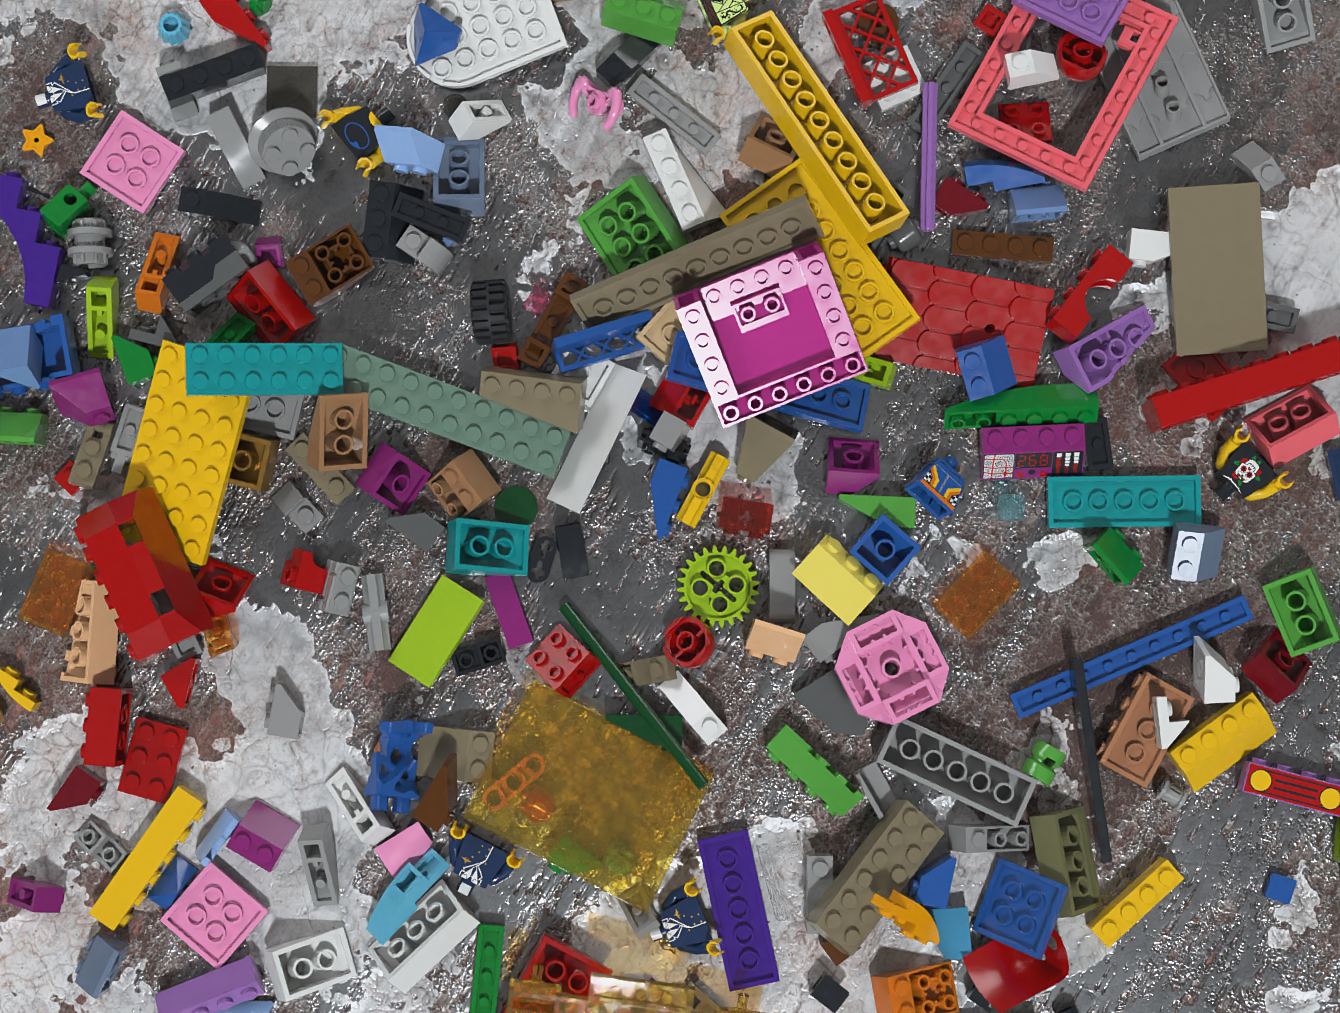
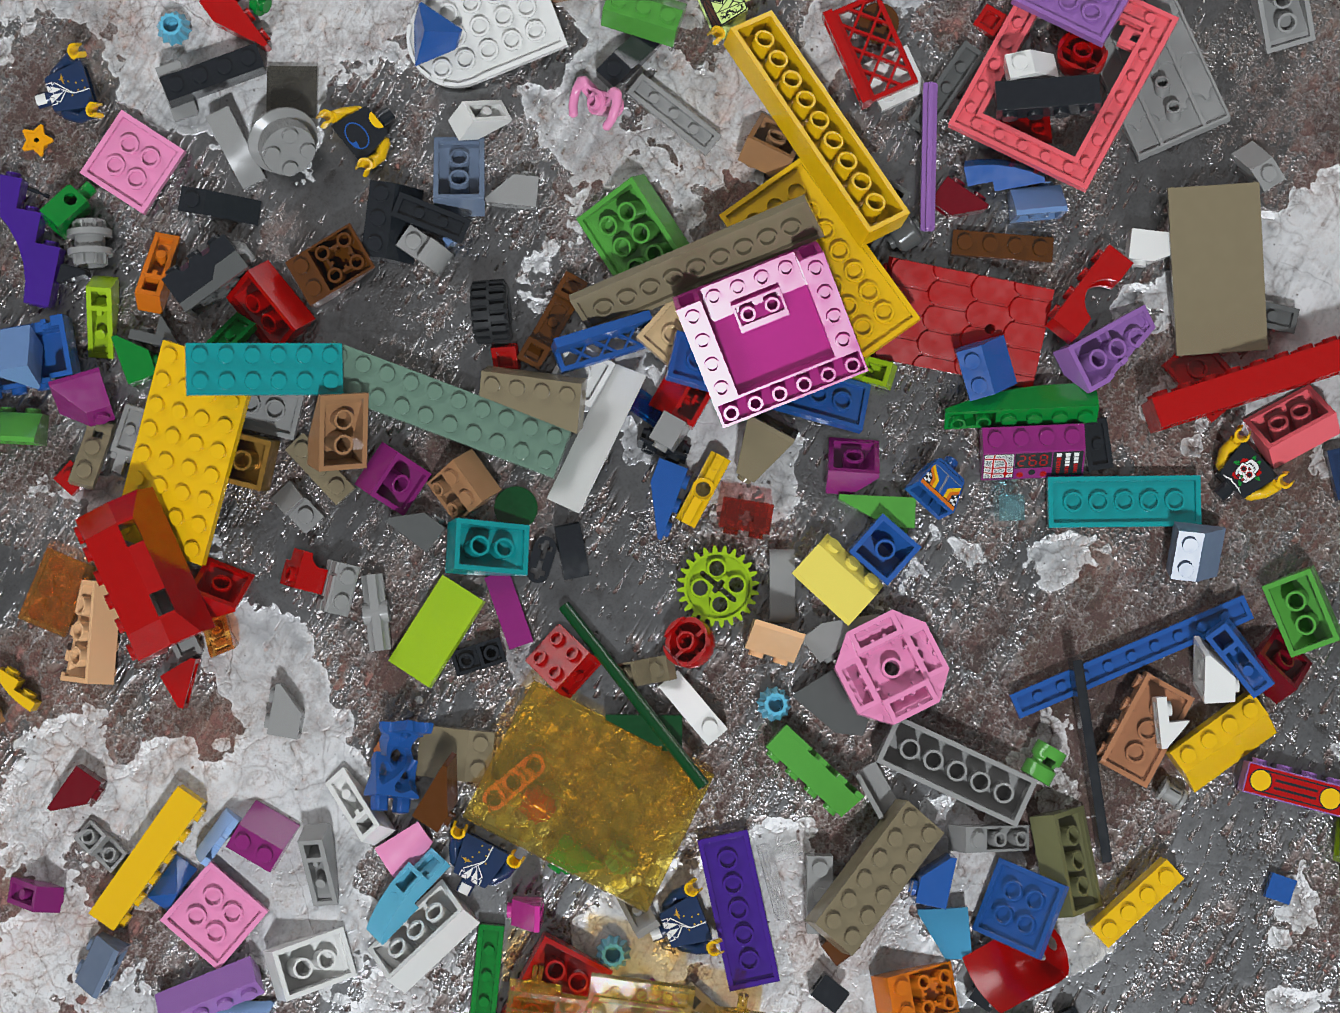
(106, 726): red brick -> none
(153, 760): red plate -> none
(270, 249): magenta slope -> none
(409, 149): light blue slope -> none
(451, 103): clear smoke plate -> none
(517, 192): none -> light grey slope
(526, 912): none -> dark pink slope
(536, 301): clear pink slope -> none
(613, 952): none -> medium azure piece
(684, 189): white wedge -> none
(773, 704): none -> medium azure piece
(909, 916): light orange slope -> none
(976, 595): clear orange plate -> none
(1047, 97): none -> black brick
(1115, 556): green slope -> none
(1239, 657): none -> blue slope

